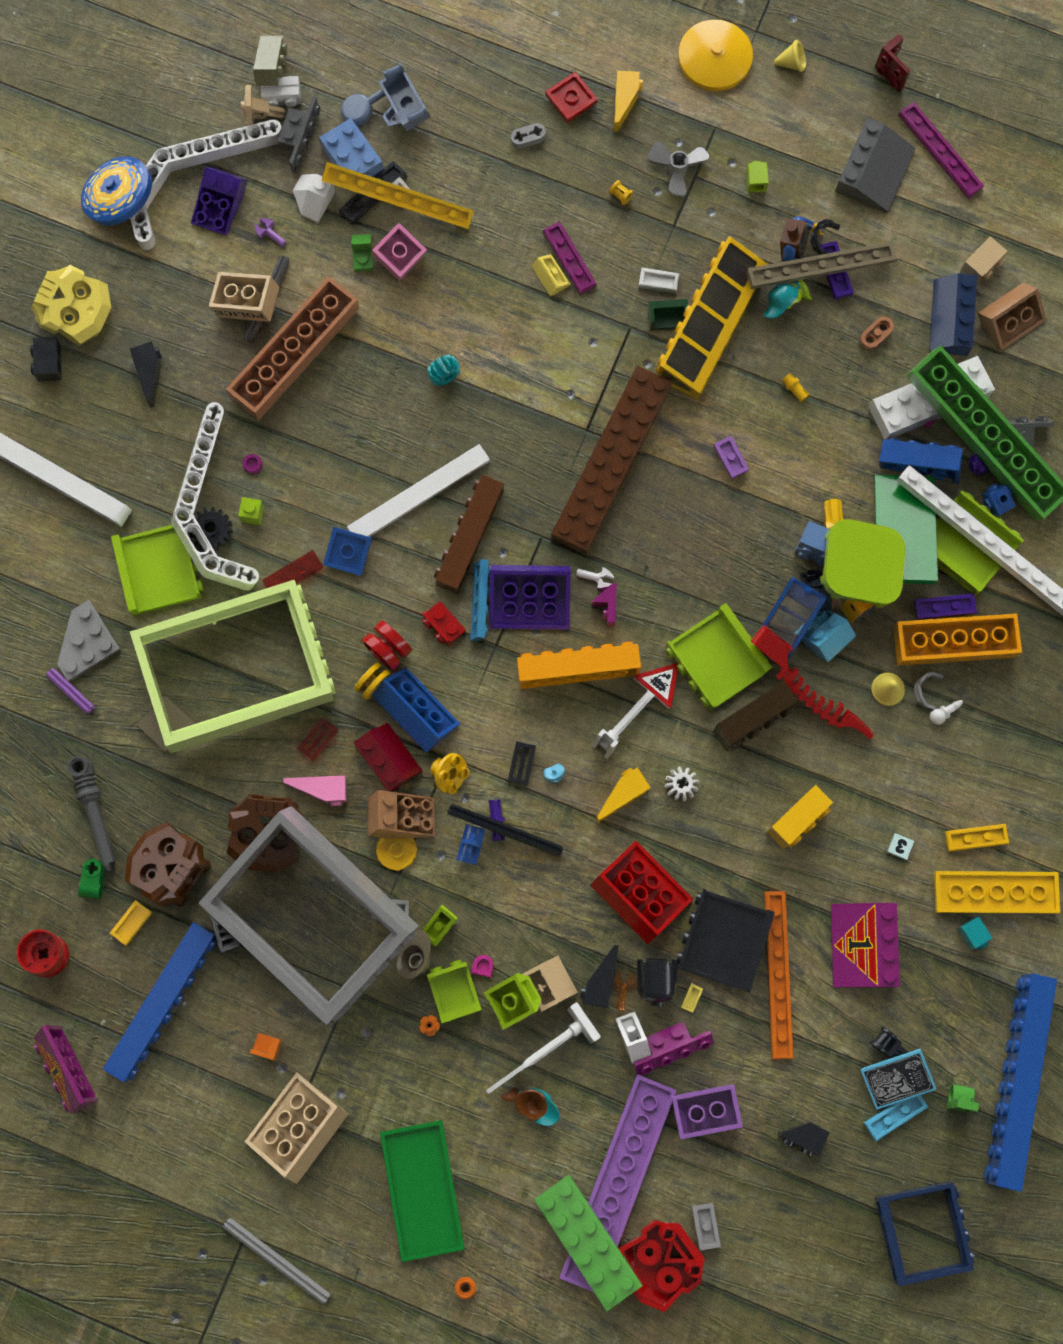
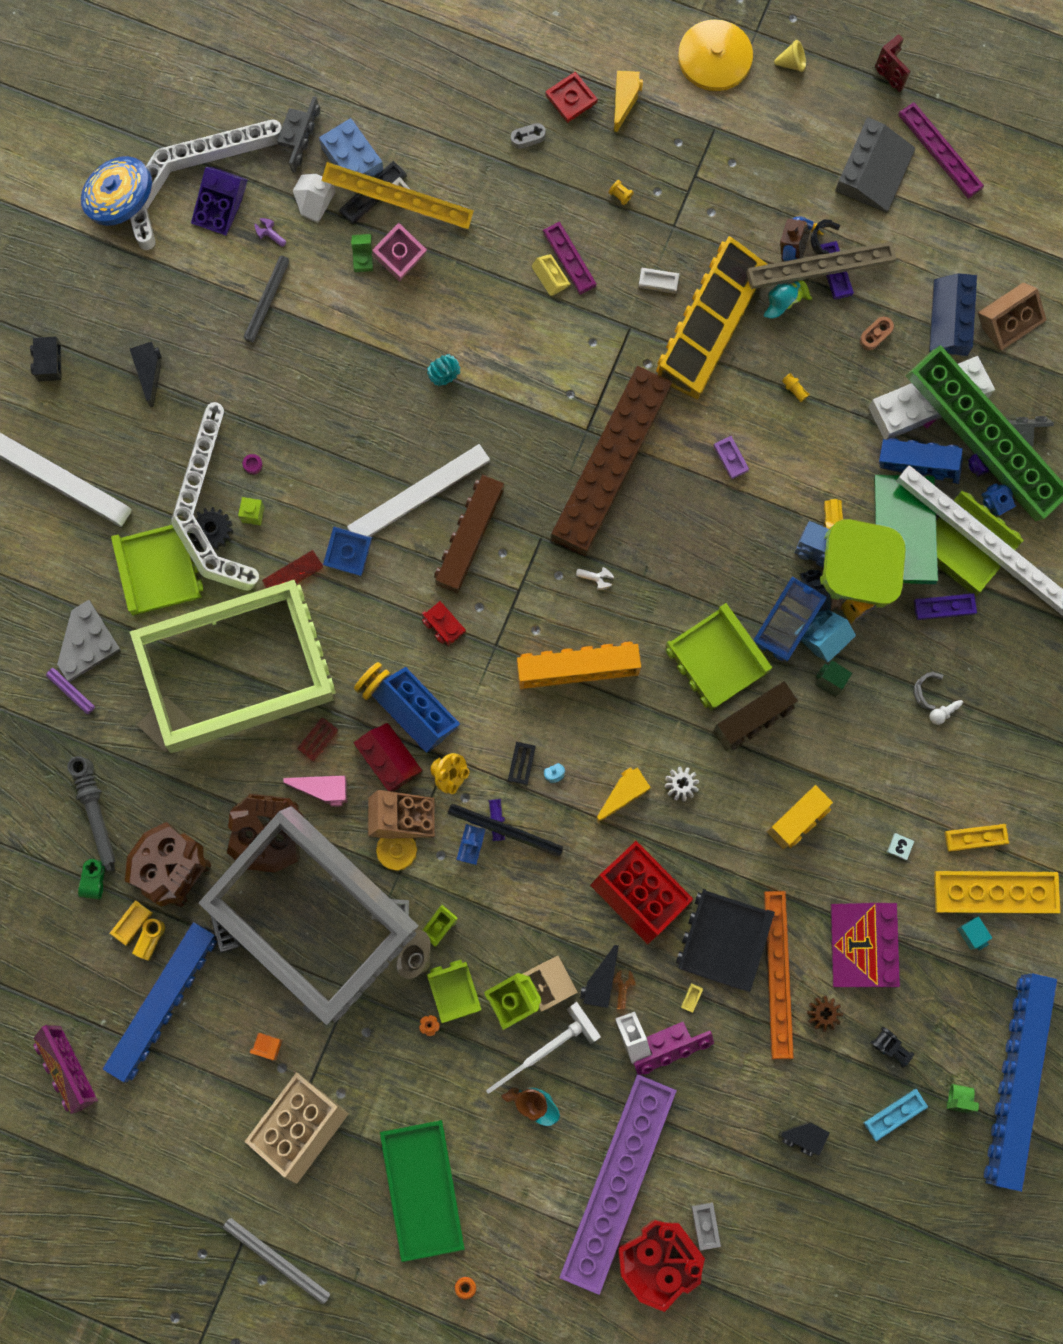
(31, 951): red wheel -> none
(86, 311): light yellow brick -> none
(147, 941): none -> yellow piece
(244, 296): tan brick -> none
(258, 108): tan piece -> none
(269, 61): brick -> none
(286, 93): white brick -> none
(293, 348): nougat brick -> none
(386, 647): red wheel -> none
(401, 93): sand blue piece -> none
(479, 600): dark azure plate -> none
(483, 966): dark pink tile -> none
(529, 597): dark purple slope -> none
(588, 1242): bright green plate -> none
(607, 599): magenta slope -> none
(657, 980): black cylinder -> none
(659, 684): white piece -> none
(660, 155): light grey piece -> none
(666, 313): dark green panel -> none
(707, 1111): medium lavender brick -> none
(757, 177): lime brick -> none
(778, 650): red piece -> none
(829, 1020): none -> reddish brown gear
(832, 678): none -> dark green brick
(888, 689): light yellow hat -> none
(898, 1079): tile -> none
(957, 639): light orange brick -> none
(961, 1234): dark blue window -> none
(985, 259): tan brick -> none

